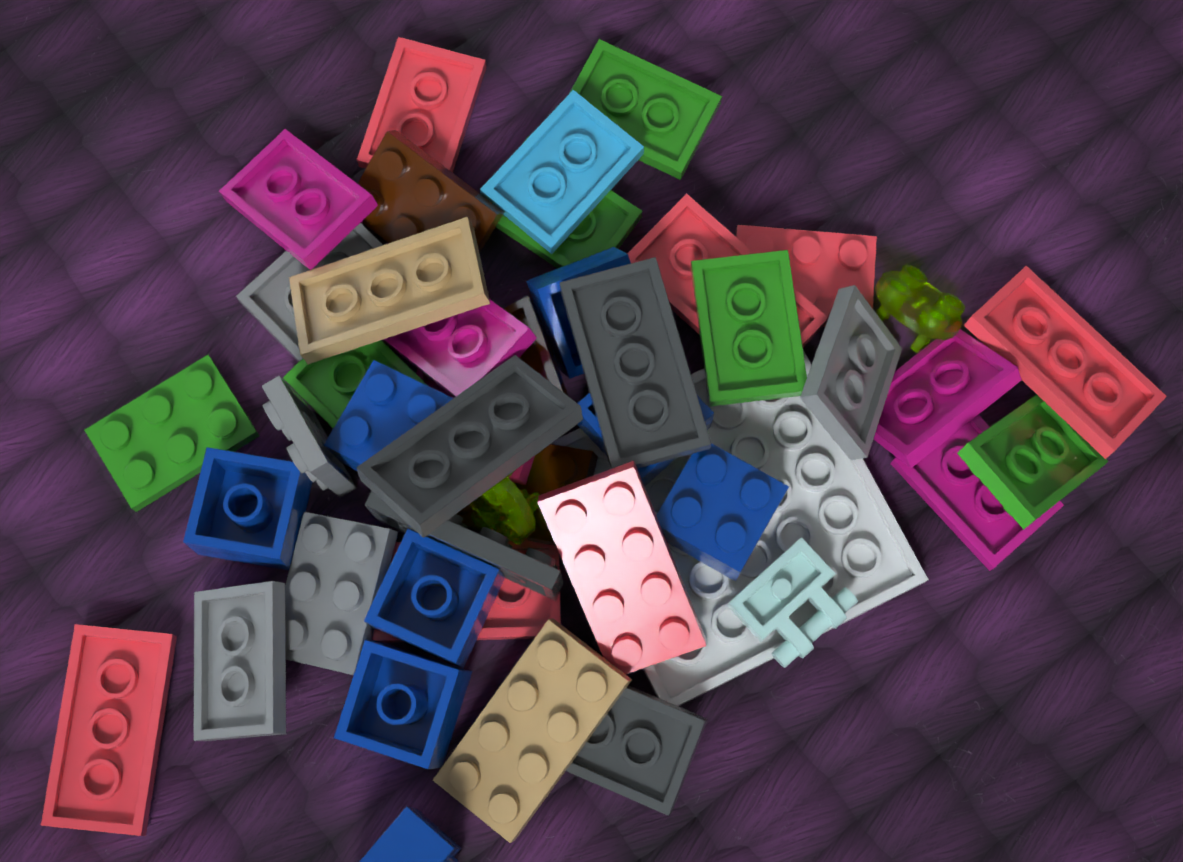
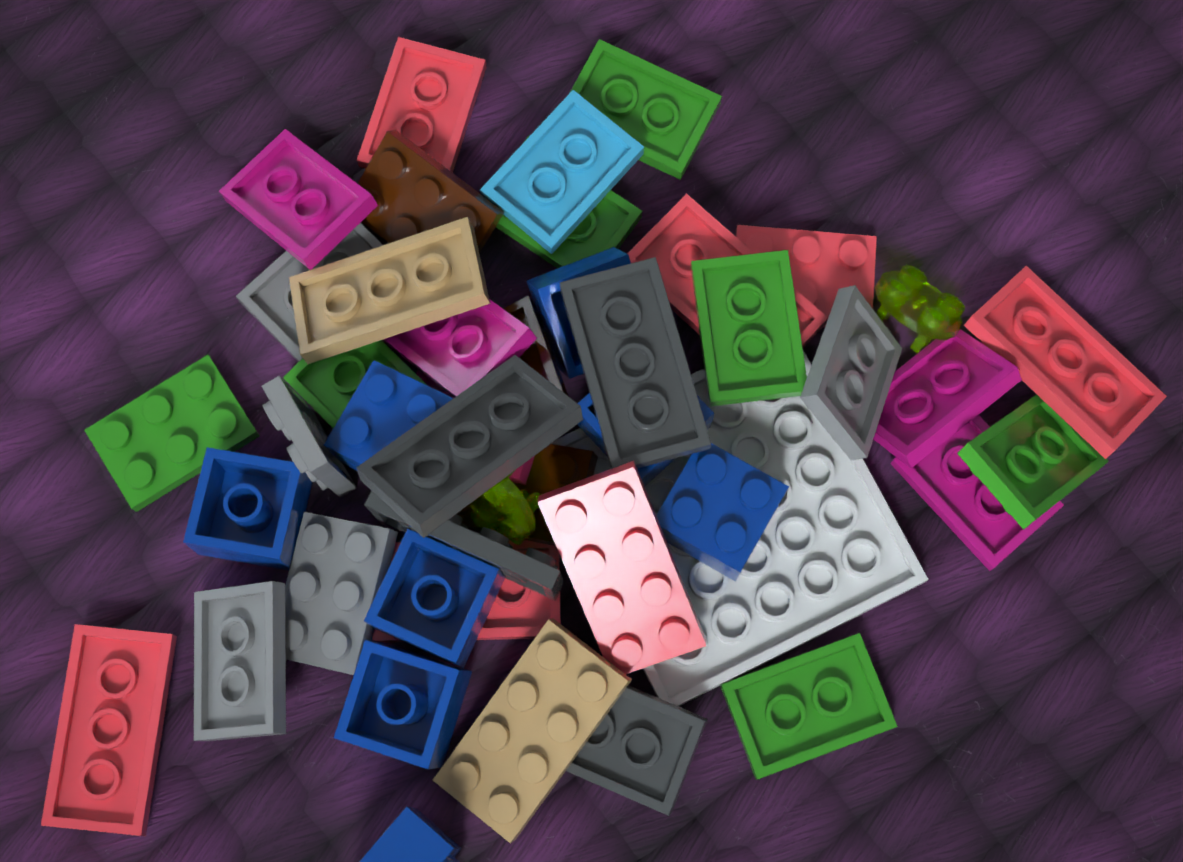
(781, 591): light aqua plate -> none
(808, 706): none -> bright green plate

